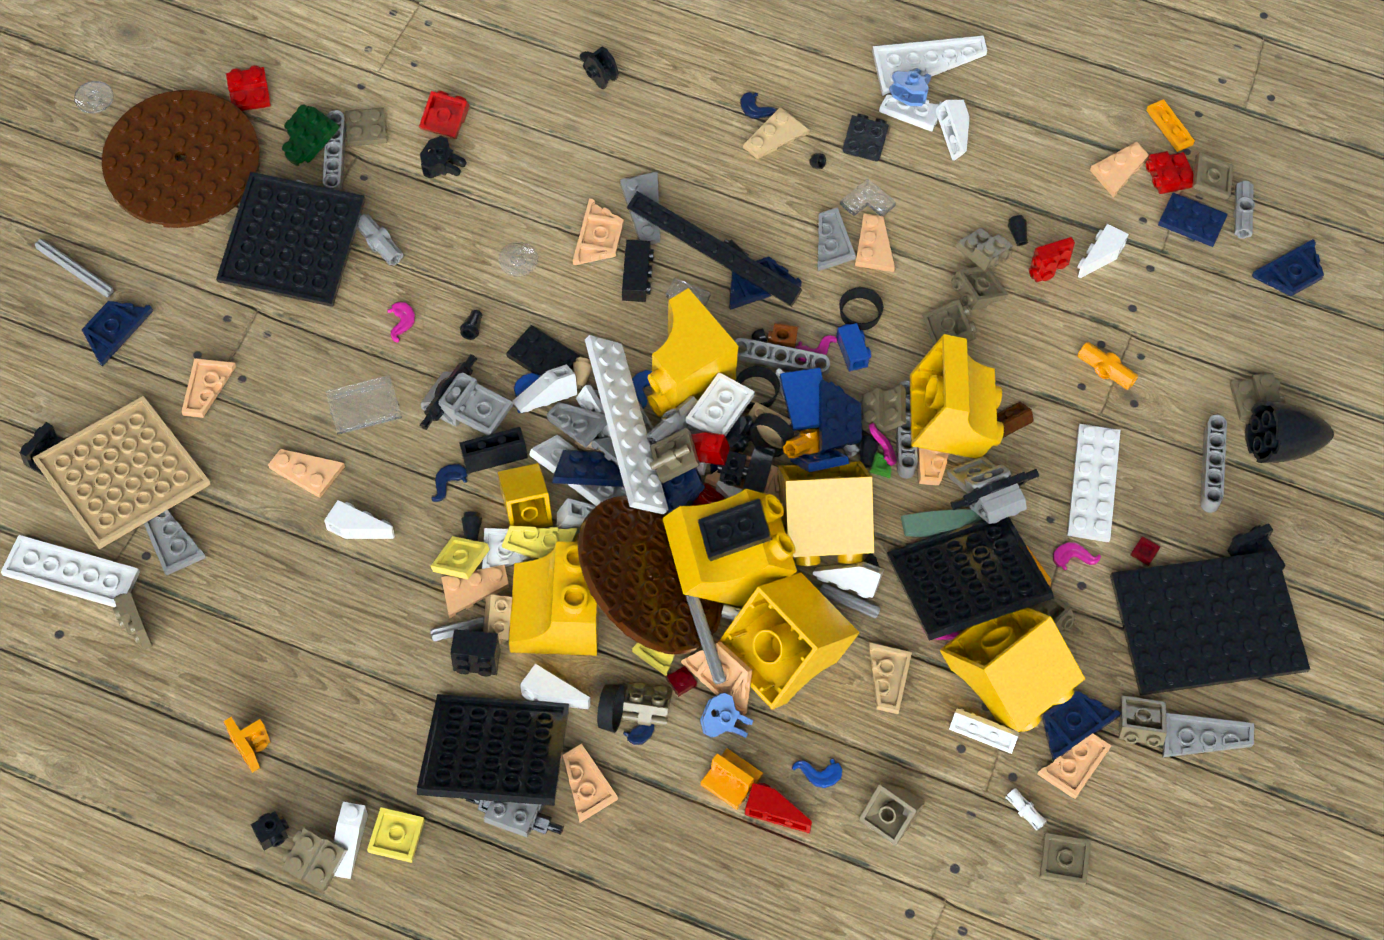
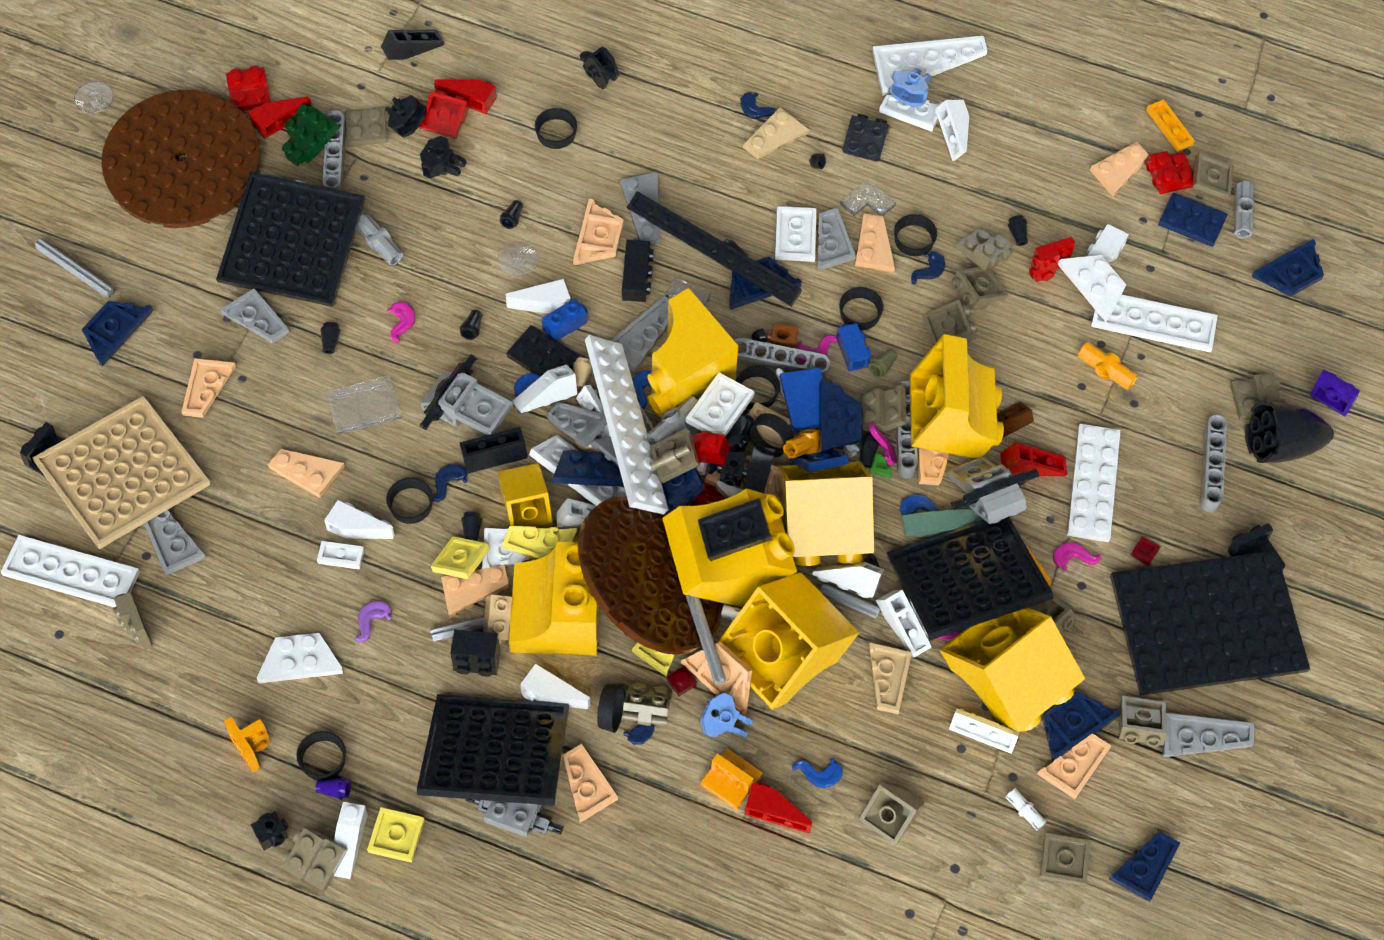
(256, 315): none -> light grey wing
(273, 115): none -> red slope
(298, 658): none -> white wing
(316, 737): none -> black tyre
(329, 334): none -> black cone
(336, 787): none -> dark purple cone
(340, 555): none -> white plate
(372, 610): none -> medium lavender piece
(406, 115): none -> black hinge
(407, 483): none -> black tyre
(409, 43): none -> black slope
(477, 93): none -> red slope
(510, 217): none -> black cone
(539, 298): none -> white slope
(552, 114): none -> black tyre
(565, 319): none -> blue brick
(643, 333): none -> light grey wing
(795, 234): none -> white plate
(880, 365): none -> olive cone
(903, 621): none -> white slope
(916, 502): none -> blue piece
(918, 220): none -> black tyre
(936, 268): none -> dark blue piece
(1023, 458): none -> red slope
(1095, 281): none -> white wing
(1147, 867): none -> dark blue wing
(1160, 323): none -> white plate
(1334, 392): none -> dark purple plate

